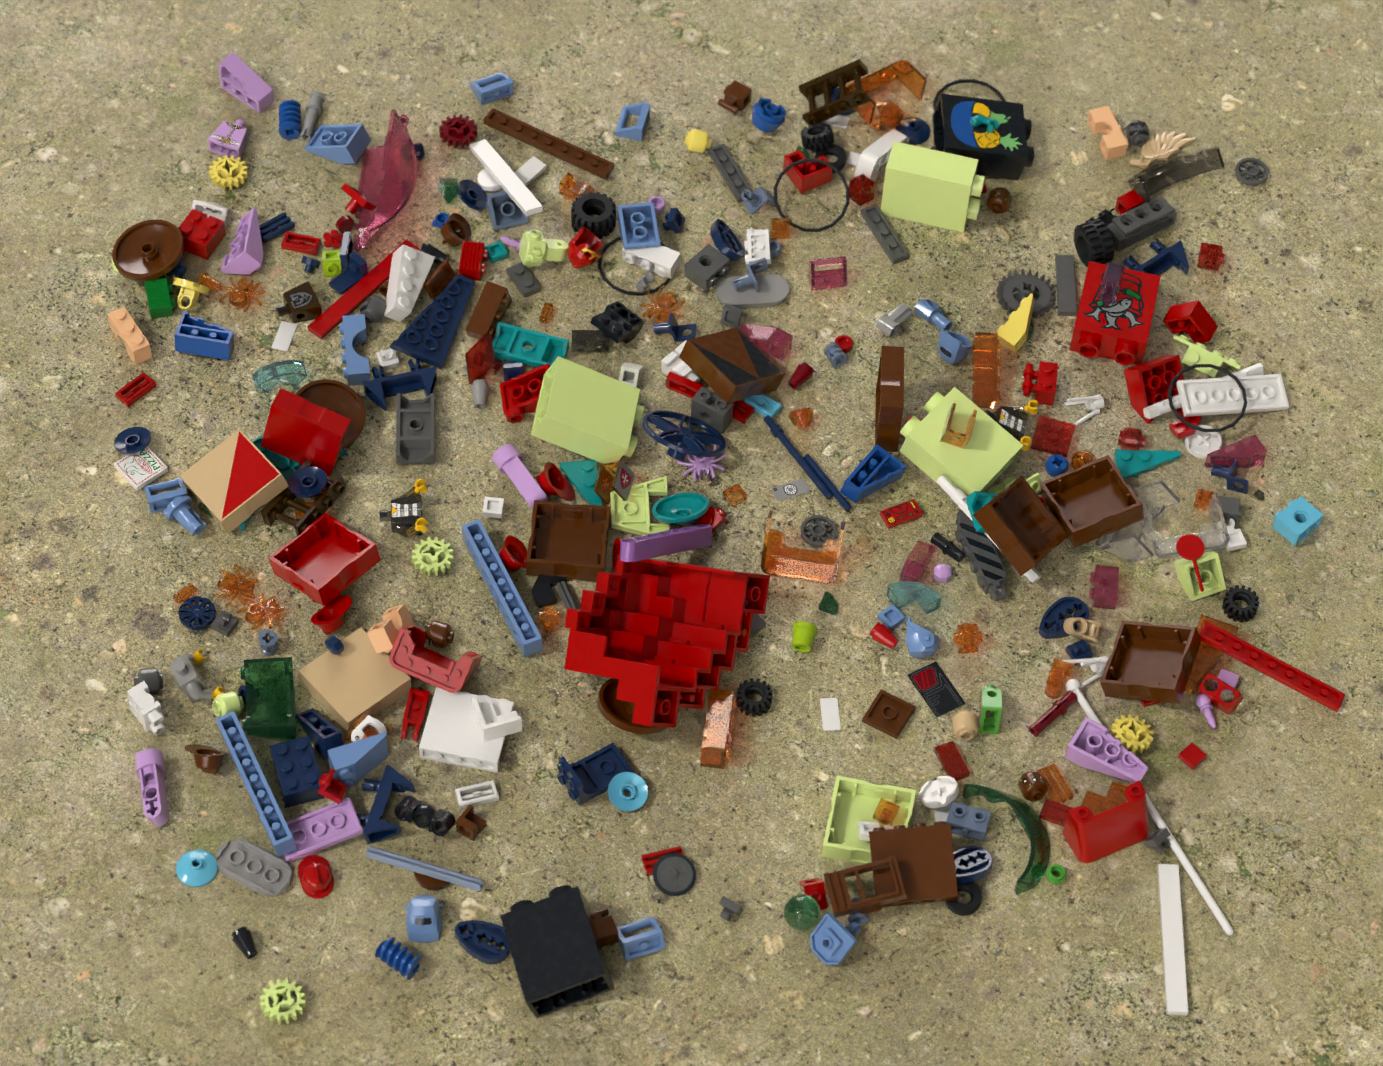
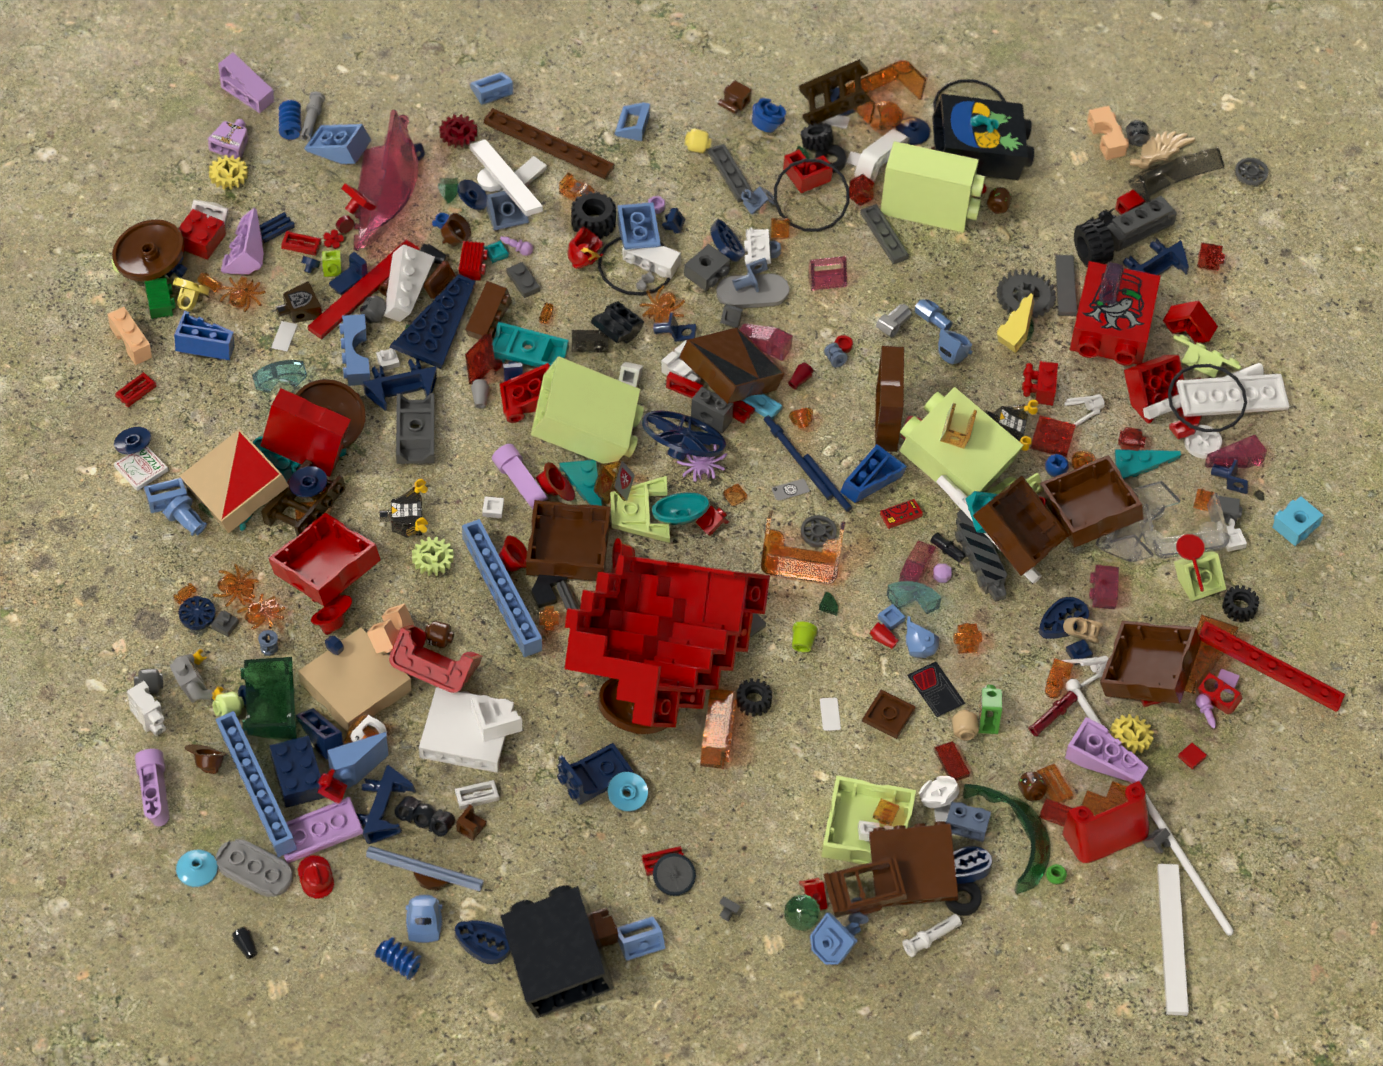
(281, 1008): yellowish green gear -> none
(346, 250): tile -> none
(415, 712): red hinge -> none
(536, 249): yellowish green piece -> none
(665, 542): medium lavender beam -> none
(925, 938): none -> white pin
(985, 369): clear orange wedge -> none

